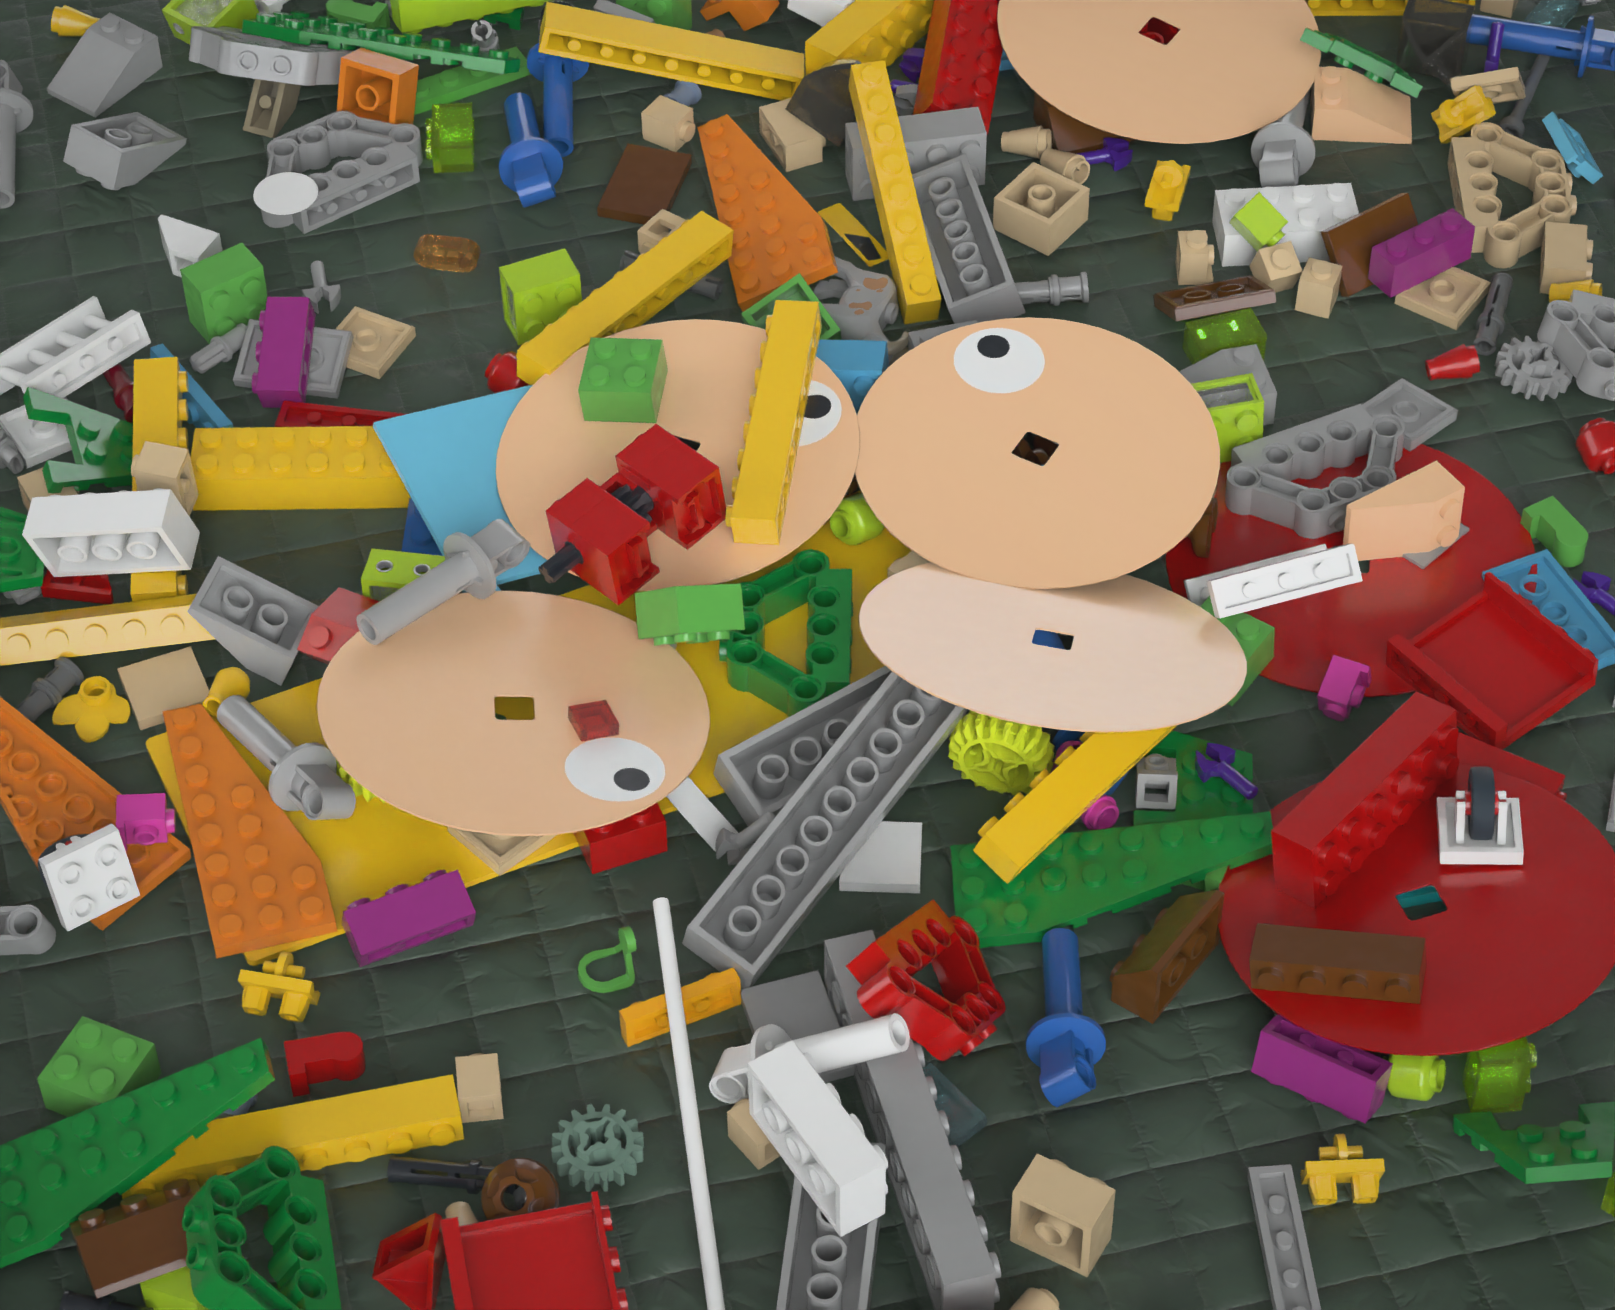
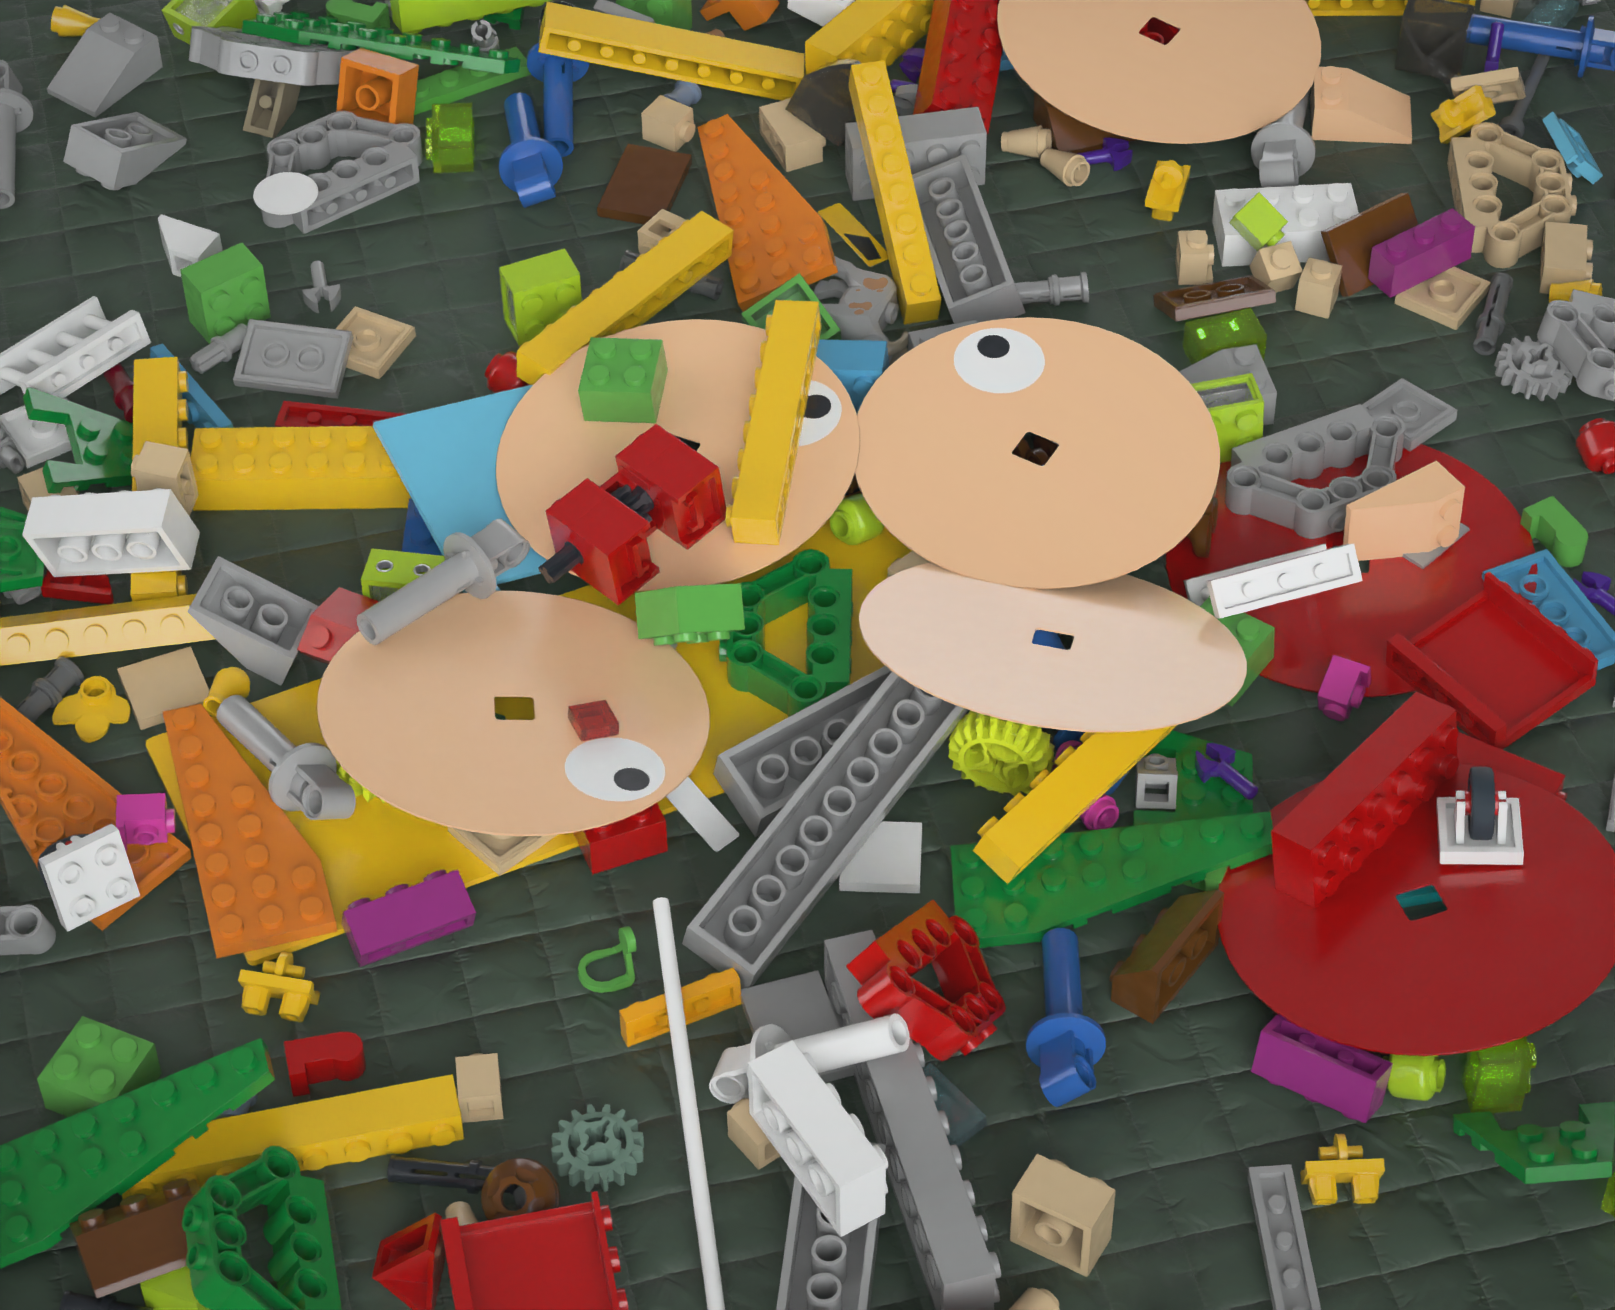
(284, 351): magenta brick -> none
(447, 253): clear orange beam -> none
(740, 843): light grey bar -> none
(1041, 208): tan brick -> none
(1338, 963): reddish brown brick -> none
(1349, 53): wing -> none
(1454, 364): red cone -> none

